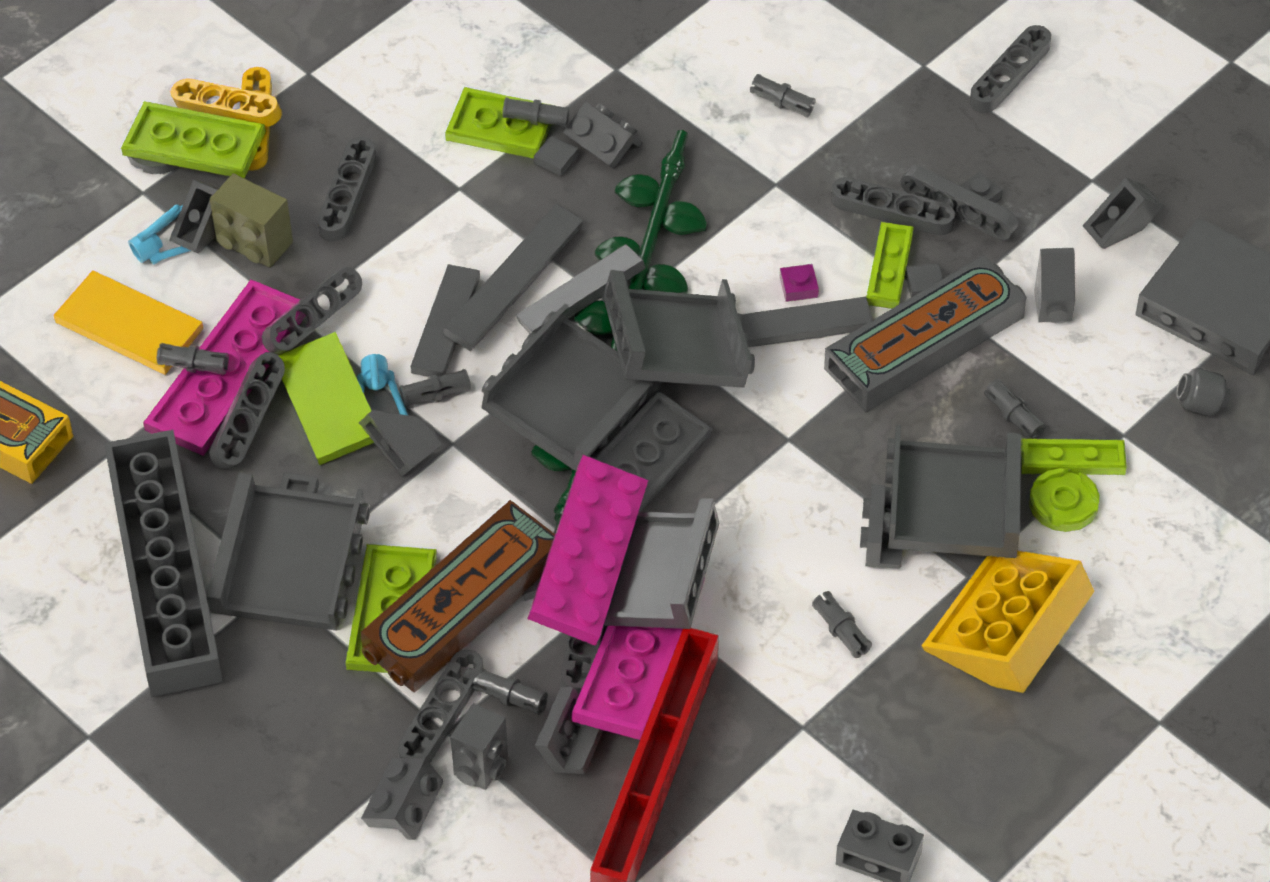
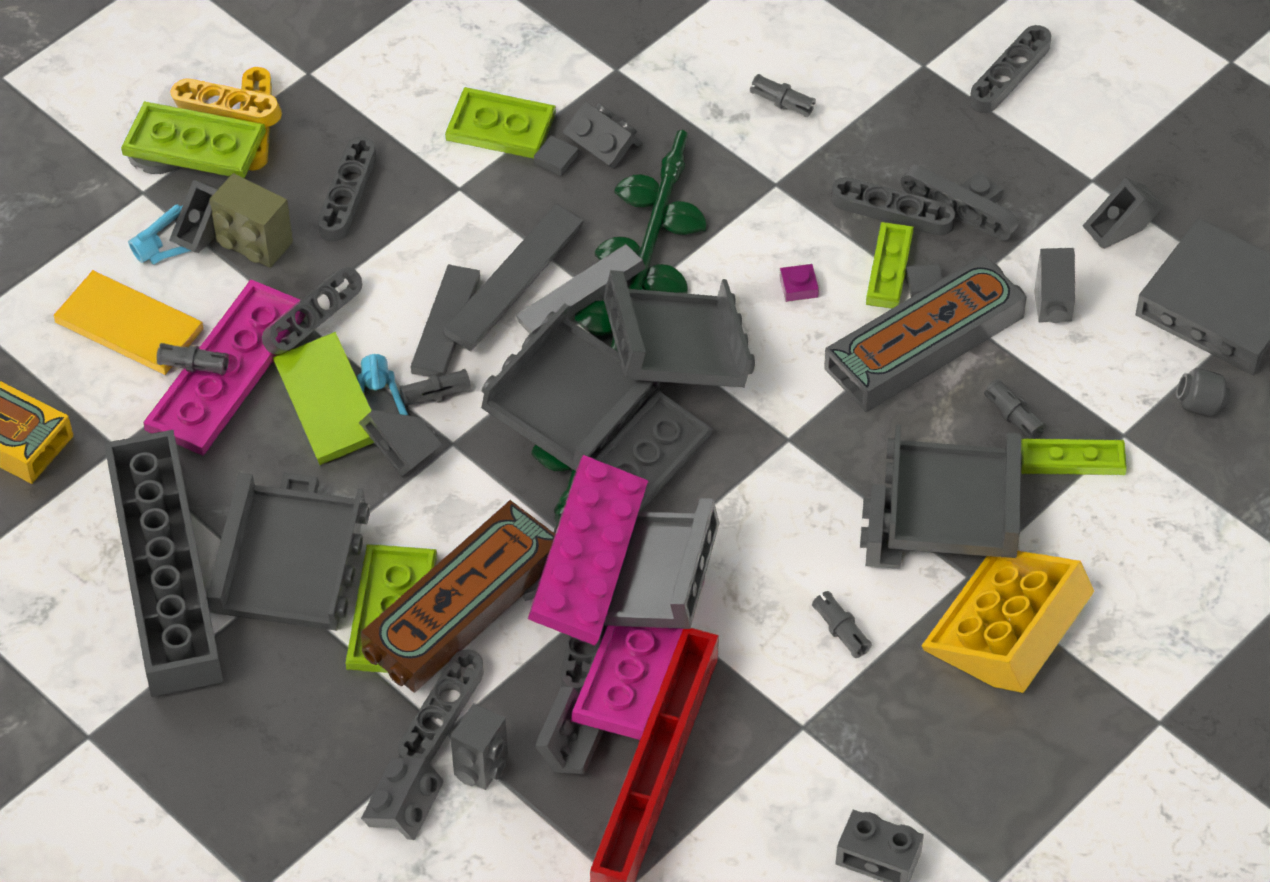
(244, 408): dark grey beam -> none
(510, 691): dark grey pin -> none
(536, 112): dark grey pin -> none
(806, 321): dark grey tile -> none
(1064, 500): lime tile -> none

